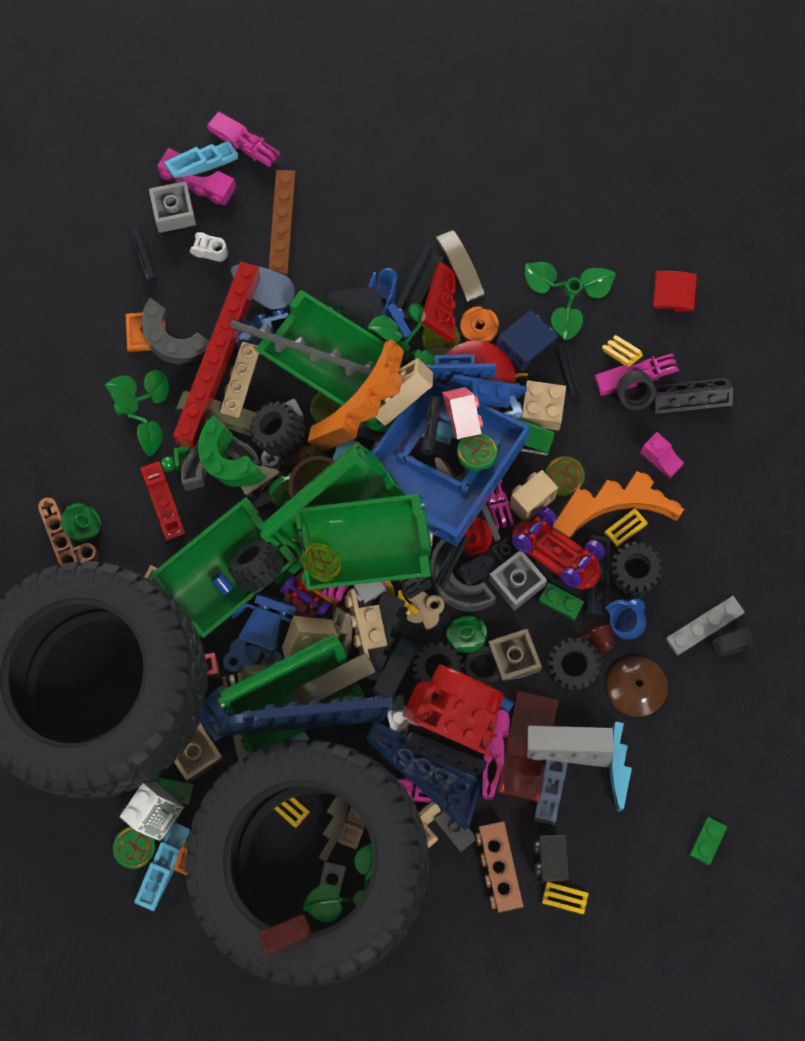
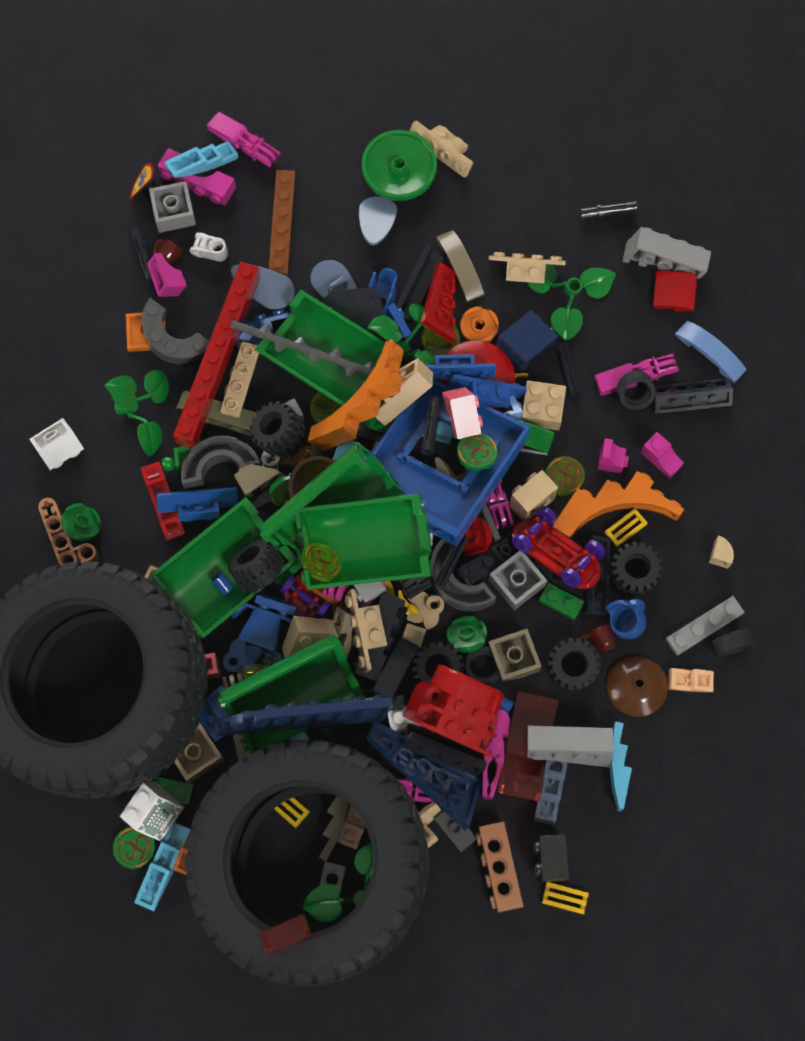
(56, 444): none -> white slope
(144, 180): none -> shield
(166, 279): none -> dark pink arch
(169, 250): none -> clear red piece
(197, 504): none -> blue bracket
(213, 456): green brick -> none
(331, 277): none -> sand blue shield
(335, 680): dark tan slope -> none
(376, 218): none -> shield
(399, 165): none -> green dish
(414, 634): none -> tan tile
(446, 147): none -> tan bracket
(526, 269): none -> tan bracket
(607, 210): none -> black pin
(612, 457): none -> dark pink arch
(625, 349): yellow tile -> none
(666, 253): none -> light grey wedge
(691, 680): none -> light nougat slope
(708, 841): green plate -> none
(712, 349): none -> medium blue slope
(722, 553): none -> tan brick

